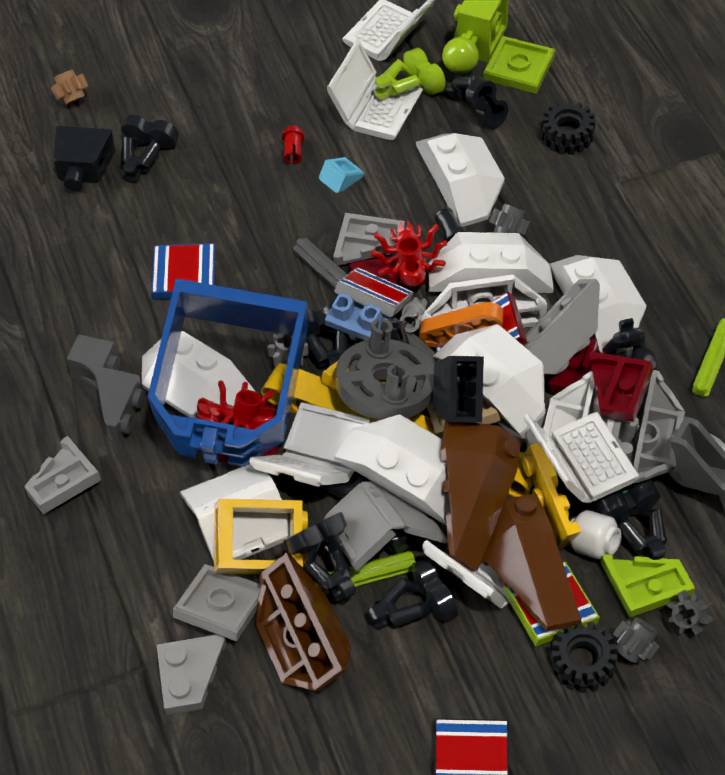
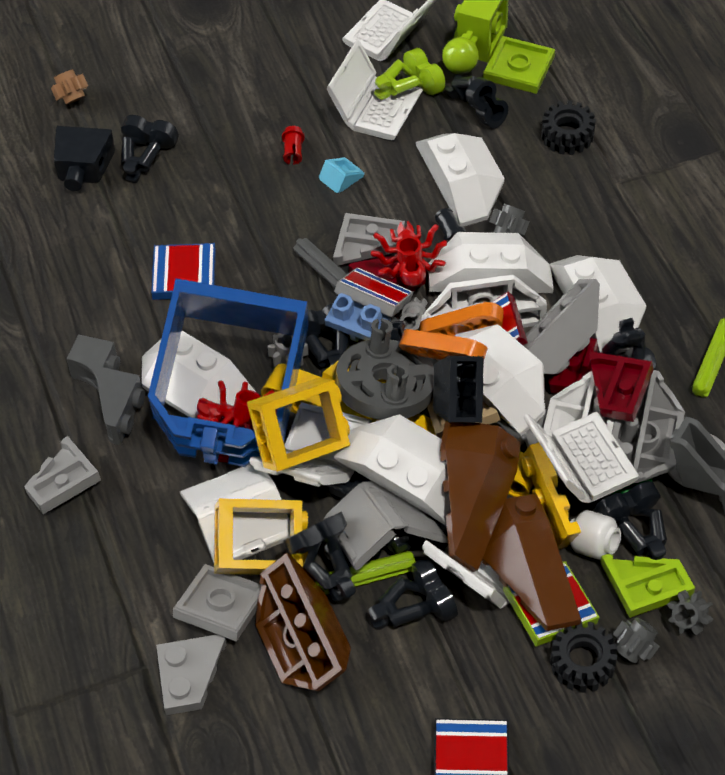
(268, 431): none -> yellow window
(439, 345): none -> orange beam

